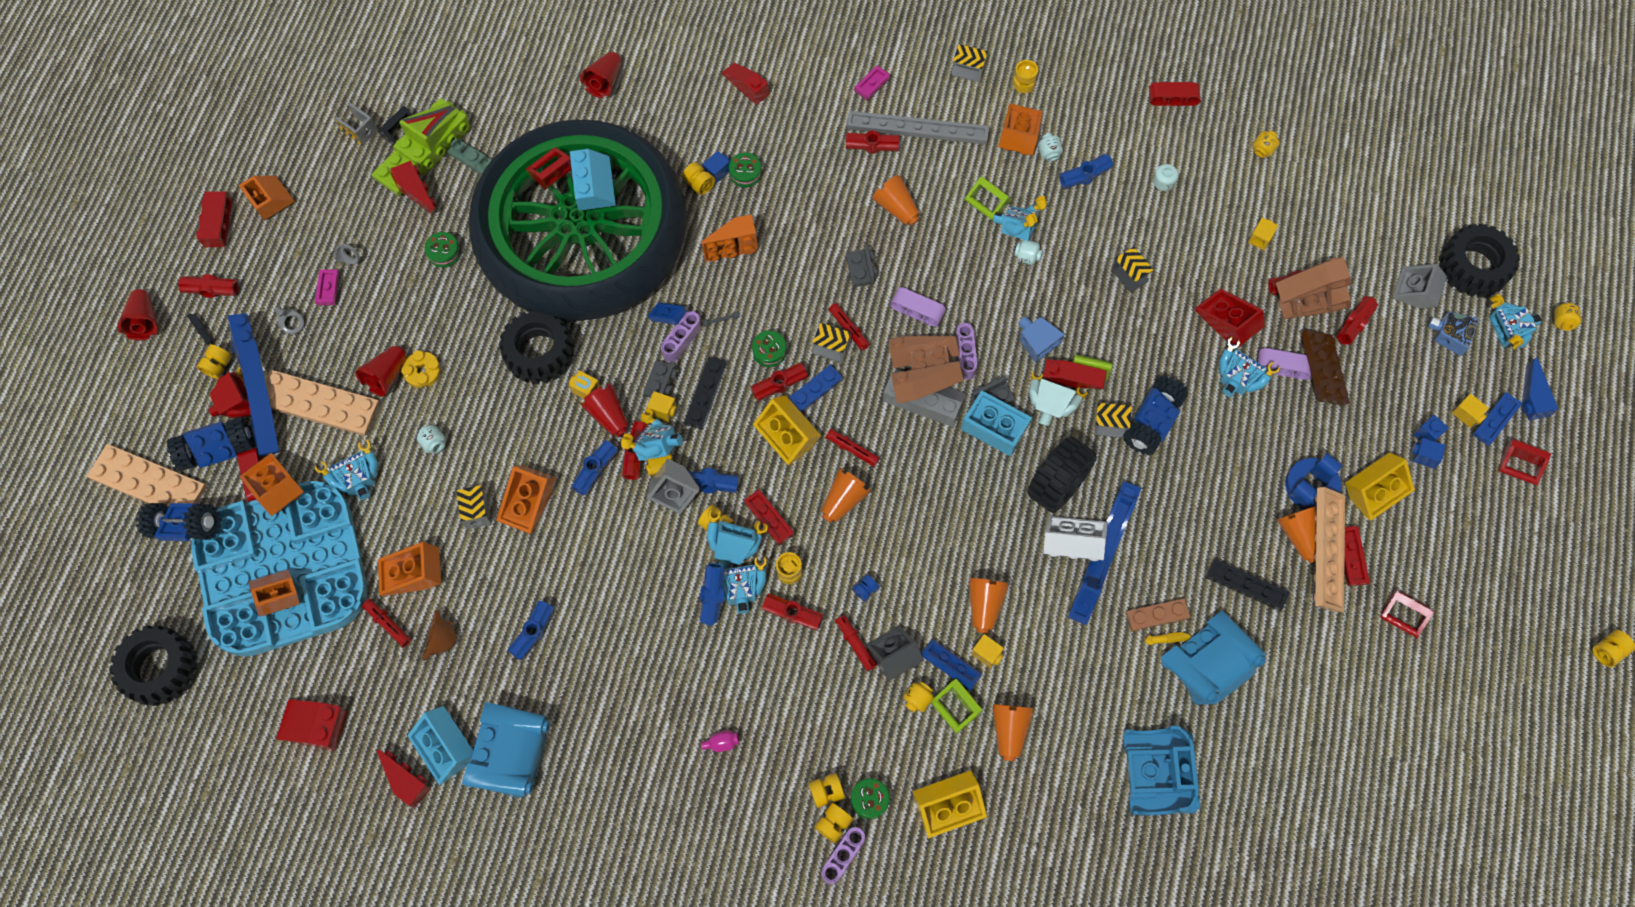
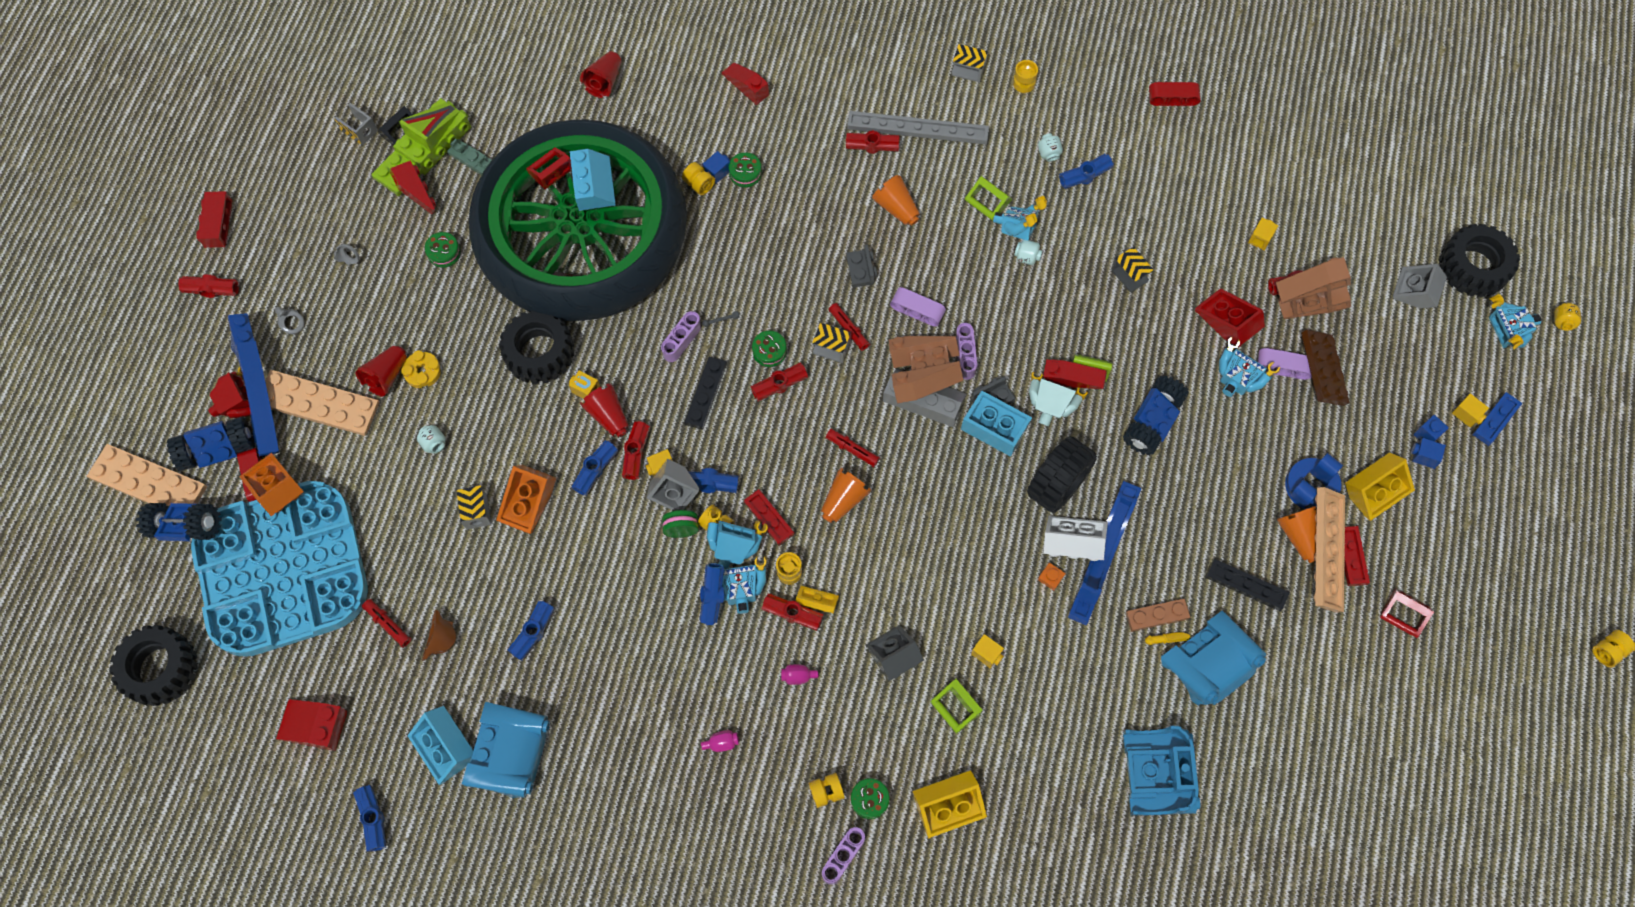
(138, 317): red cone -> none
(200, 328): black piece -> none
(216, 355): yellow wheel -> none
(266, 195): orange slope -> none
(273, 593): orange slope -> none
(327, 287): dark pink plate -> none
(354, 473): medium azure torso -> none
(373, 831): none -> blue piece
(402, 782): red slope -> none
(409, 570): orange slope -> none
(654, 441): medium azure torso -> none
(661, 378): dark grey bracket -> none
(662, 406): yellow brick -> none
(667, 313): blue plate -> none
(680, 524): none -> green head
(731, 239): orange slope -> none
(786, 429): yellow slope -> none
(797, 674): none -> dark pink plant
(815, 388): blue plate -> none
(817, 599): none -> yellow plate
(833, 823): yellow wheel -> none
(851, 635): red pin -> none
(865, 588): blue wheel -> none
(872, 82): dark pink plate -> none
(918, 697): yellow head -> none
(951, 664): blue plate -> none
(986, 602): orange cone -> none
(1011, 729): orange cone -> none
(1020, 129): orange slope -> none
(1039, 337): medium blue torso -> none
(1051, 576): none -> orange plate
(1112, 420): piece -> none
(1165, 177): light aqua head -> none
(1265, 144): yellow head -> none
(1357, 320): red piece -> none
(1454, 331): torso -> none
(1526, 453): red tile -> none
(1537, 396): blue slope -> none

